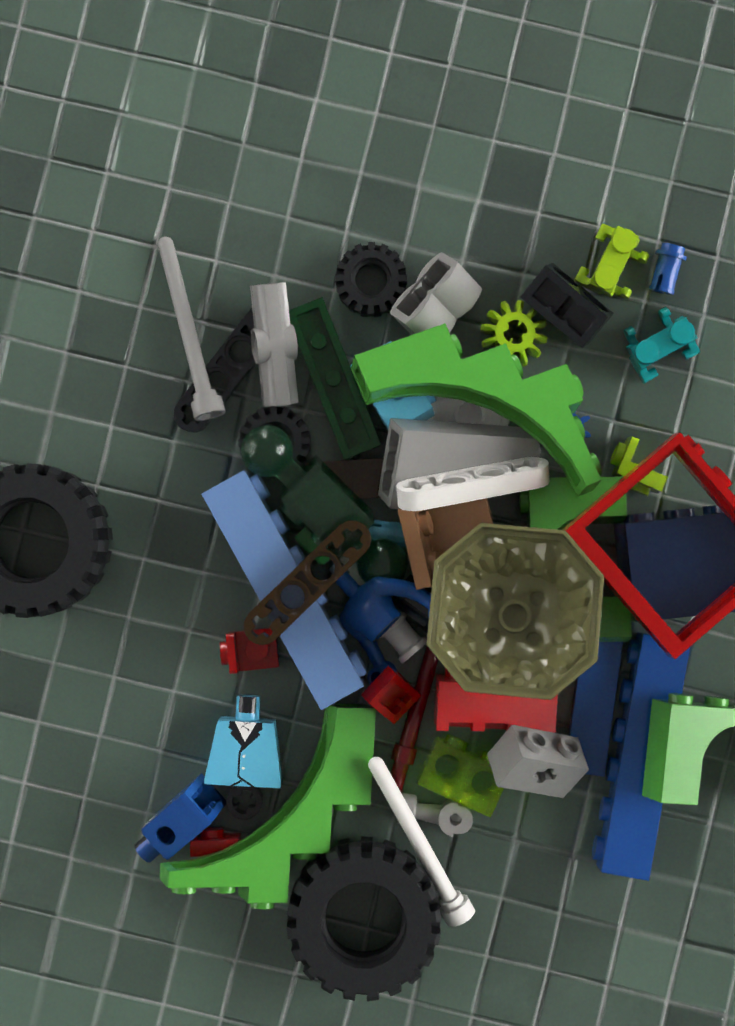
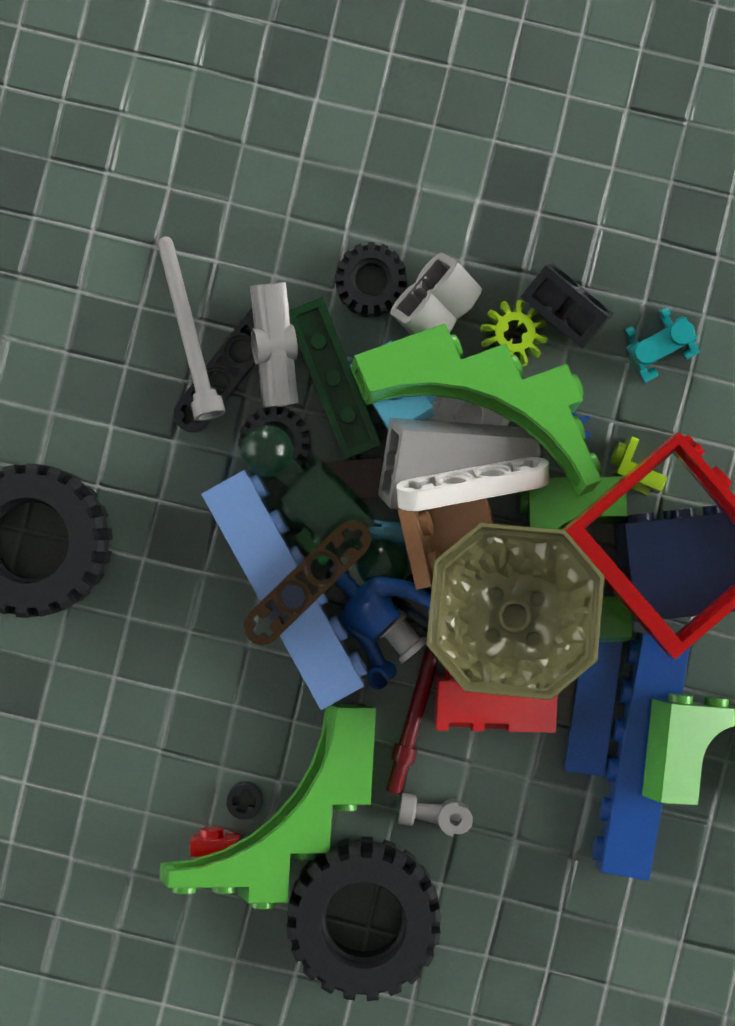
(180, 820): blue torso -> none
(245, 655): red bracket -> none
(245, 749): medium azure torso -> none
(391, 694): red bracket -> none
(455, 907): white piece -> none
(458, 784): clear neon green brick -> none
(537, 761): light grey brick -> none
(612, 262): lime piece -> none
(667, 268): blue pin -> none

